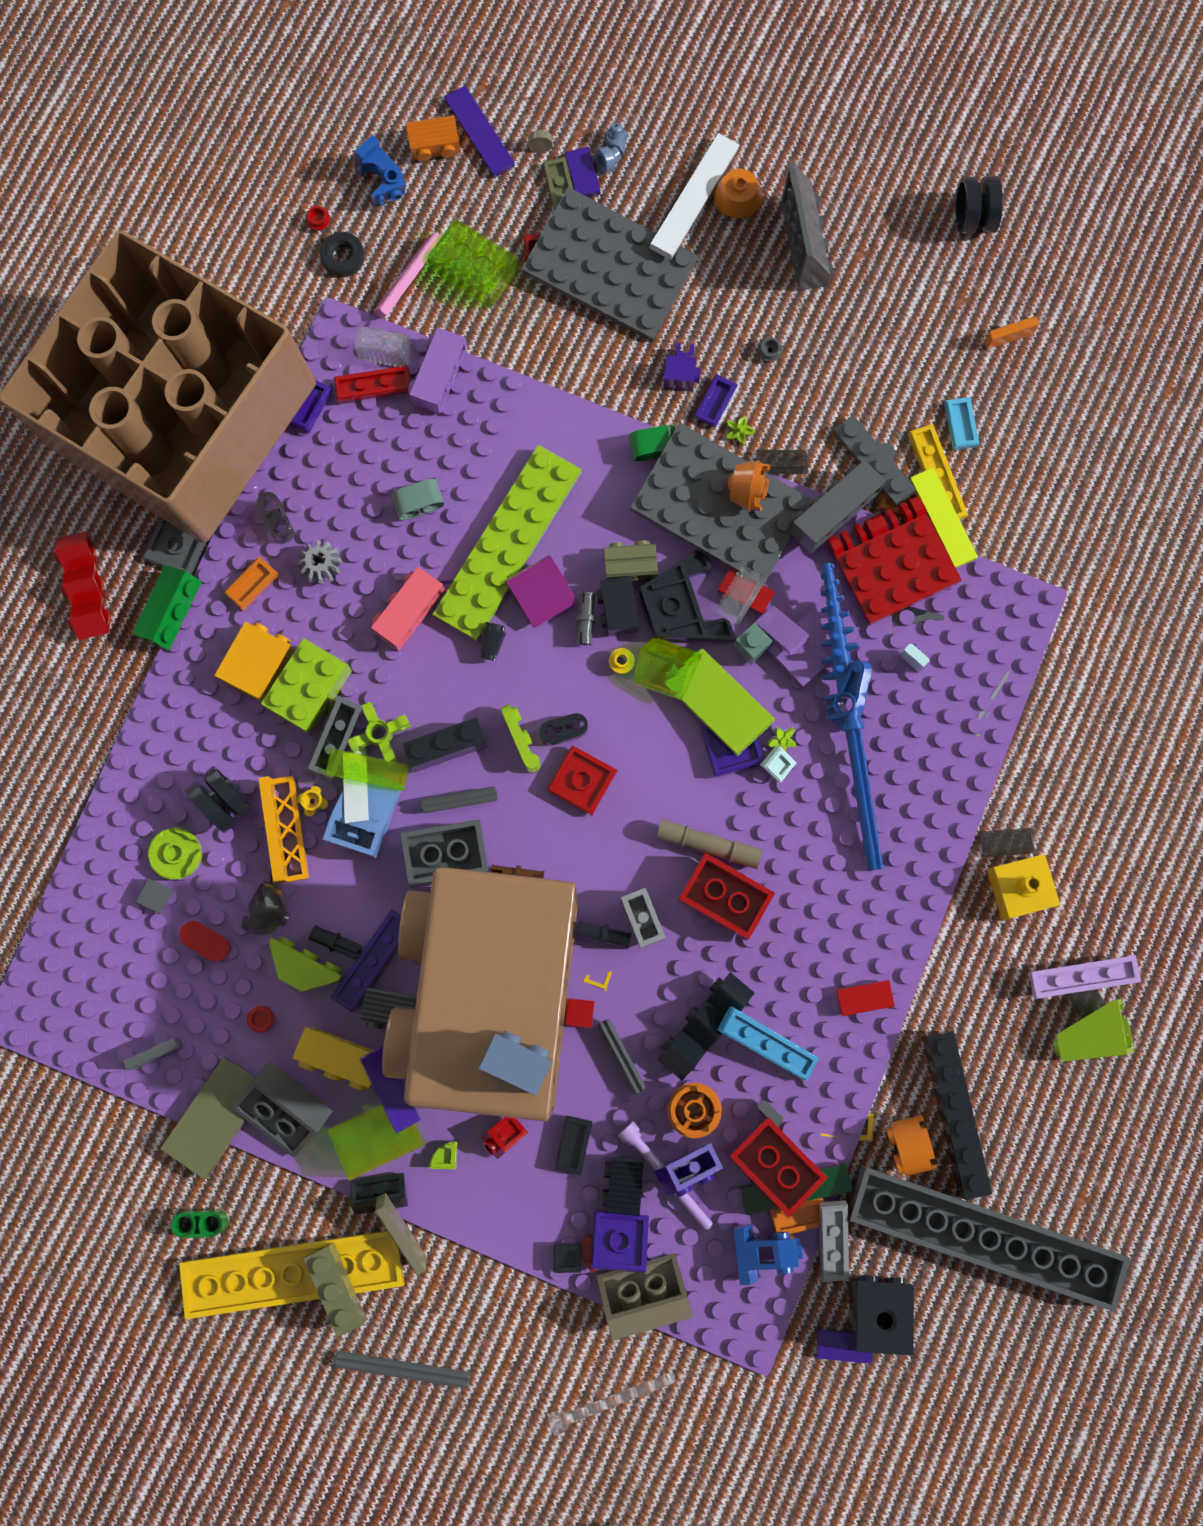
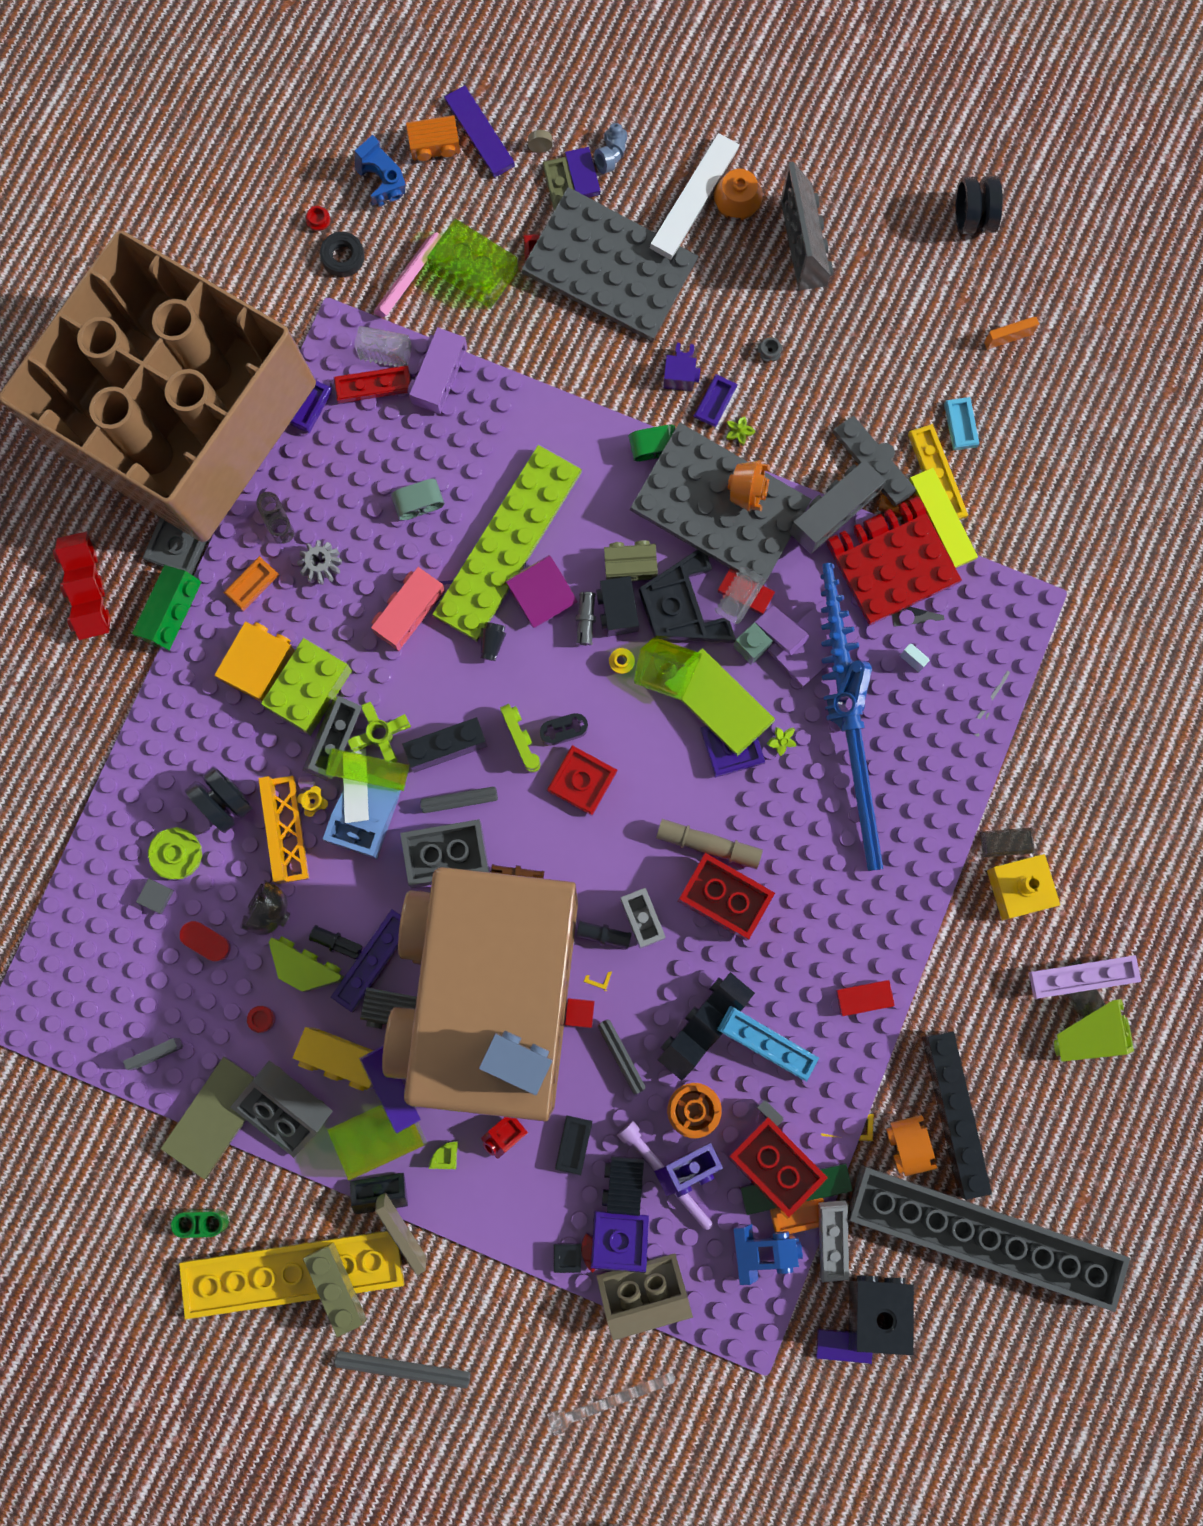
(778, 764): light aqua tile -> none
(784, 461): clear smoke tile -> none

